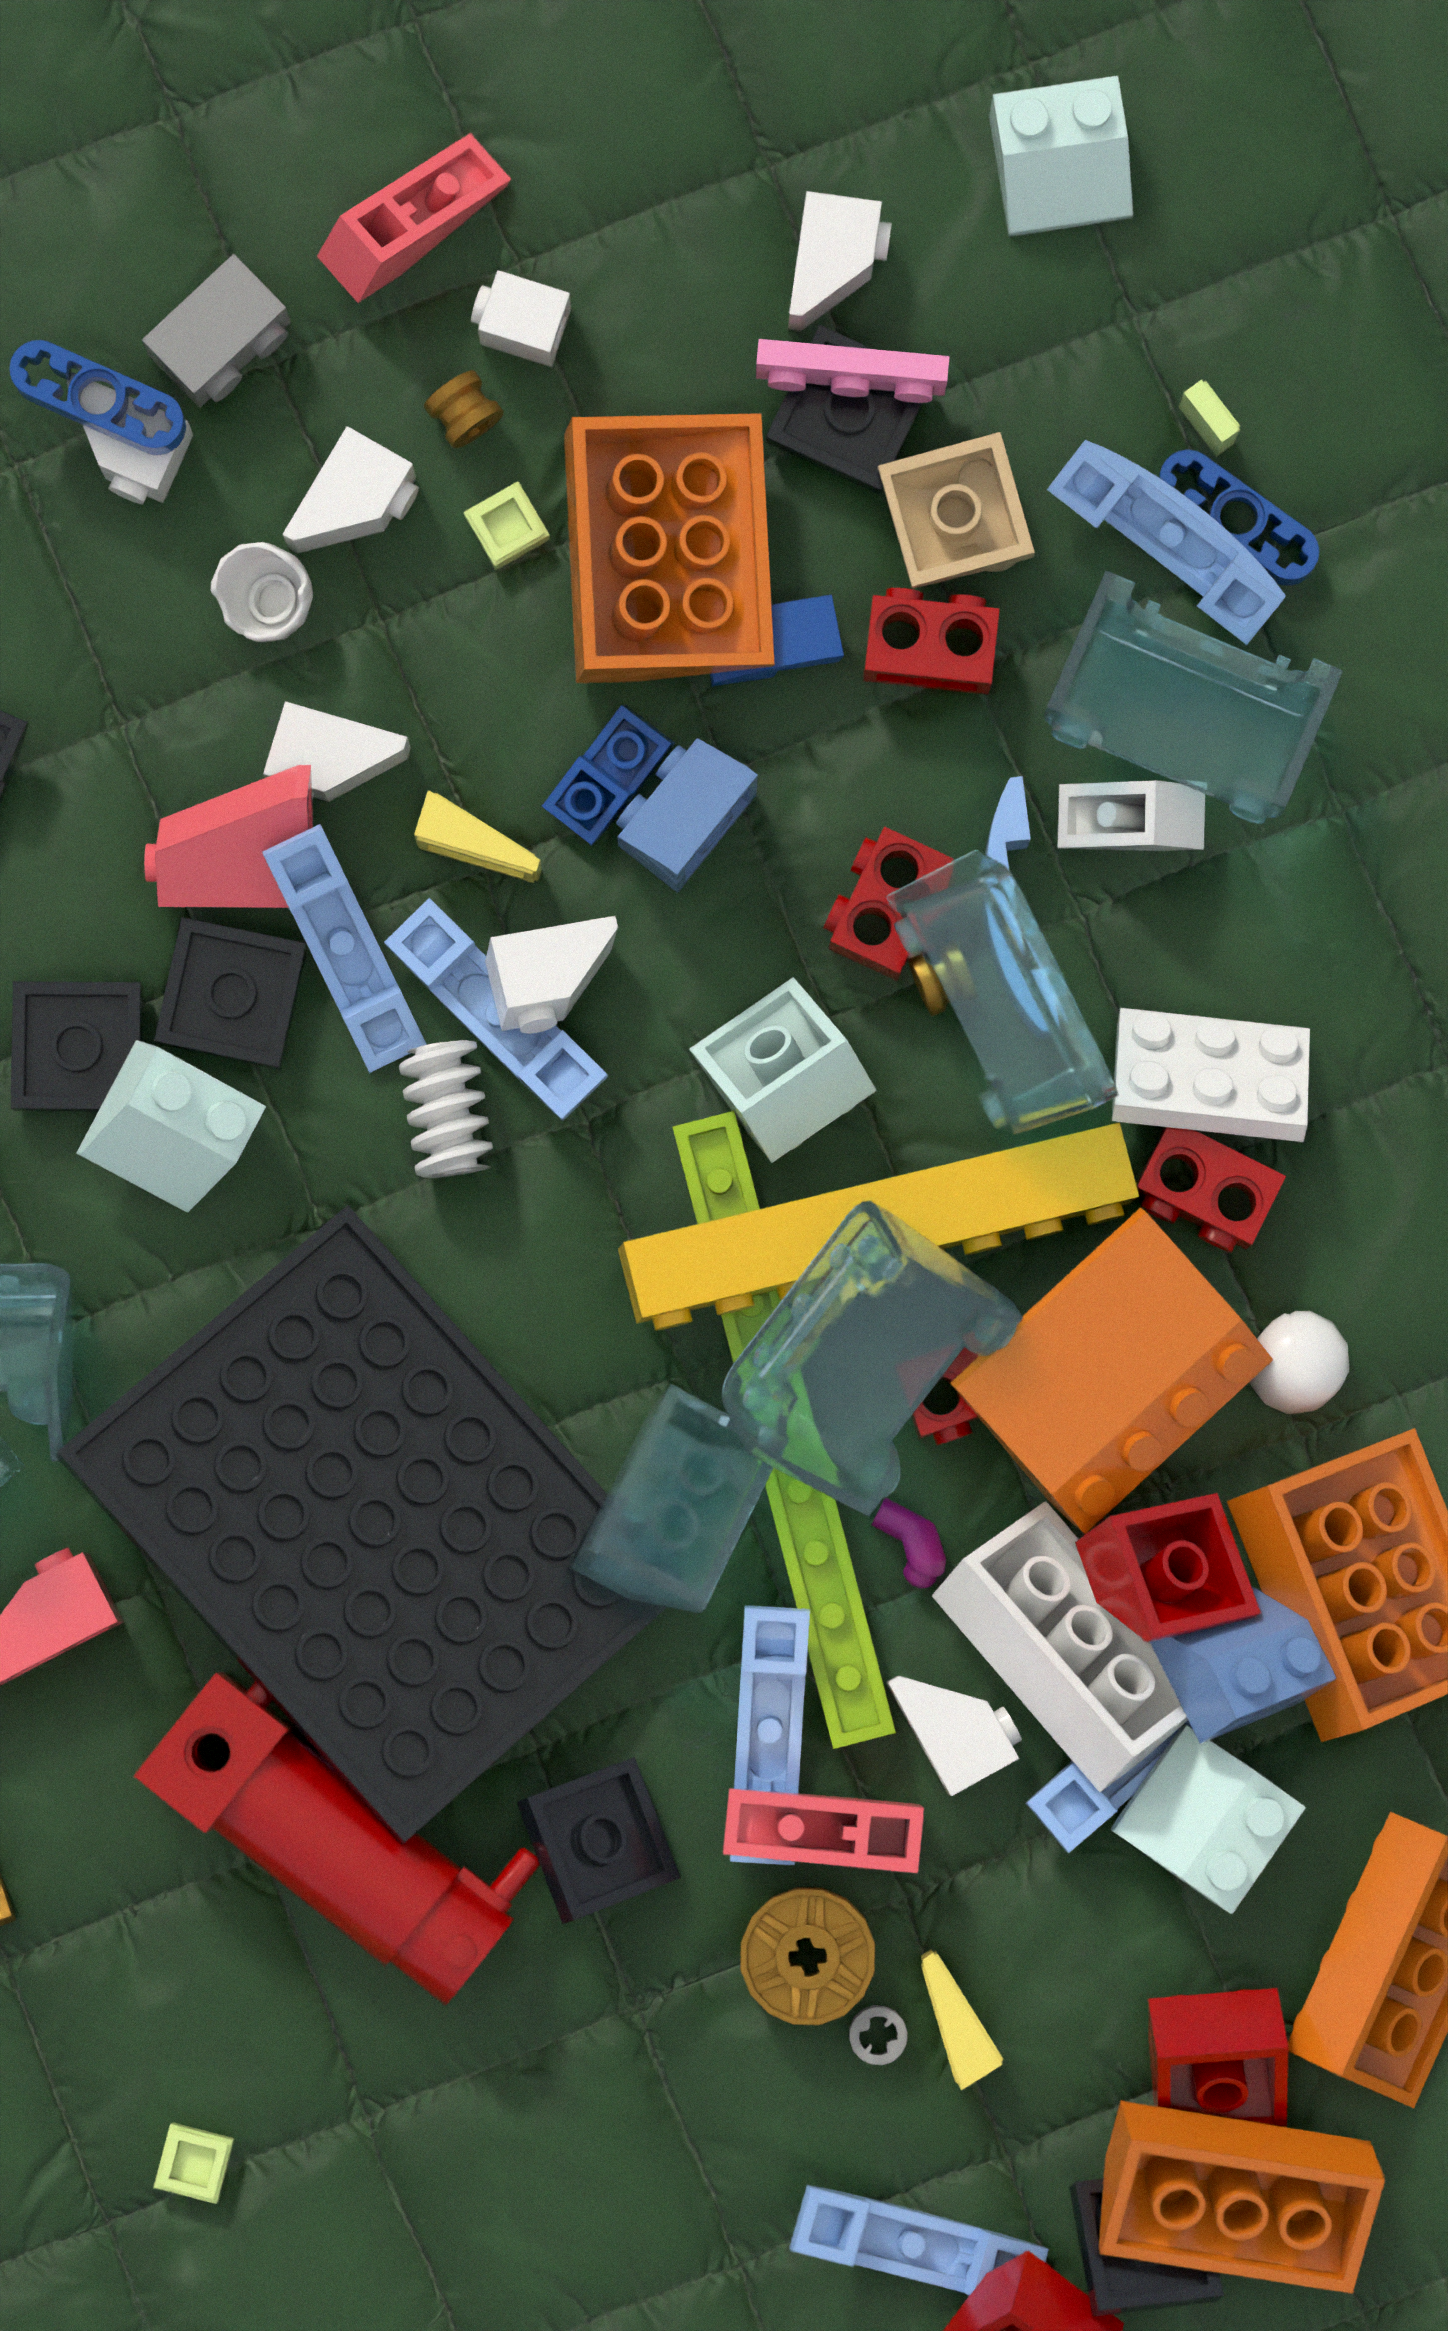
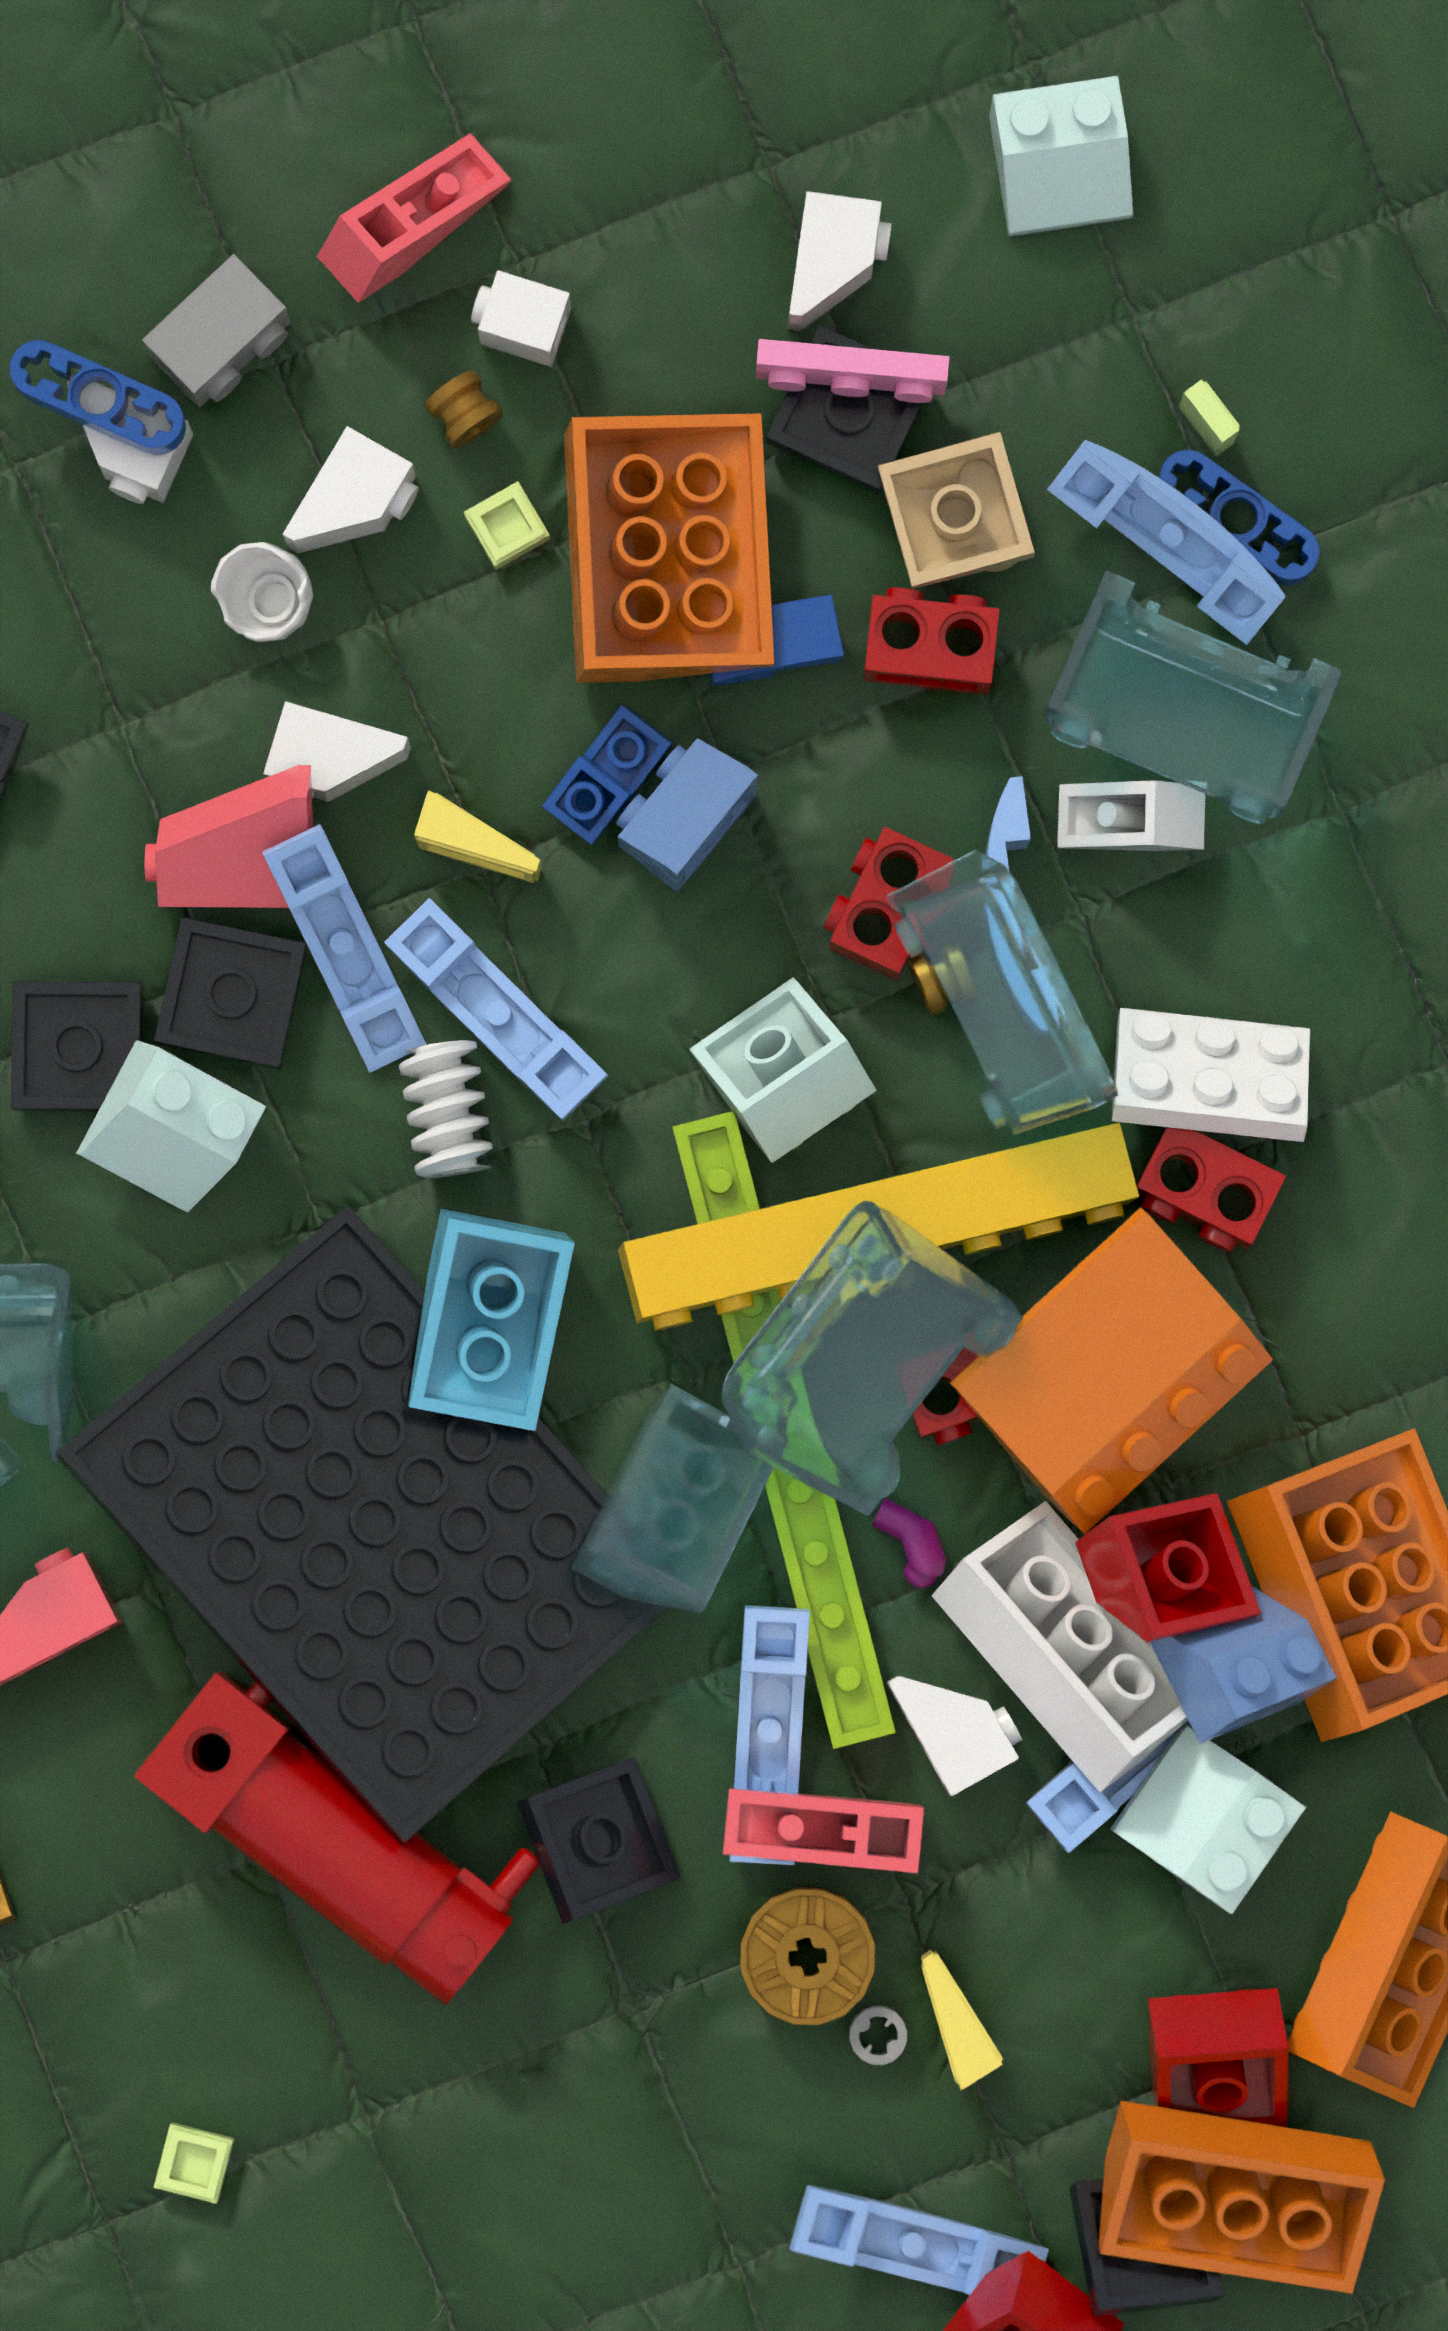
(489, 1319): none -> medium azure slope
(545, 970): white slope -> none
(1306, 1363): white hair -> none

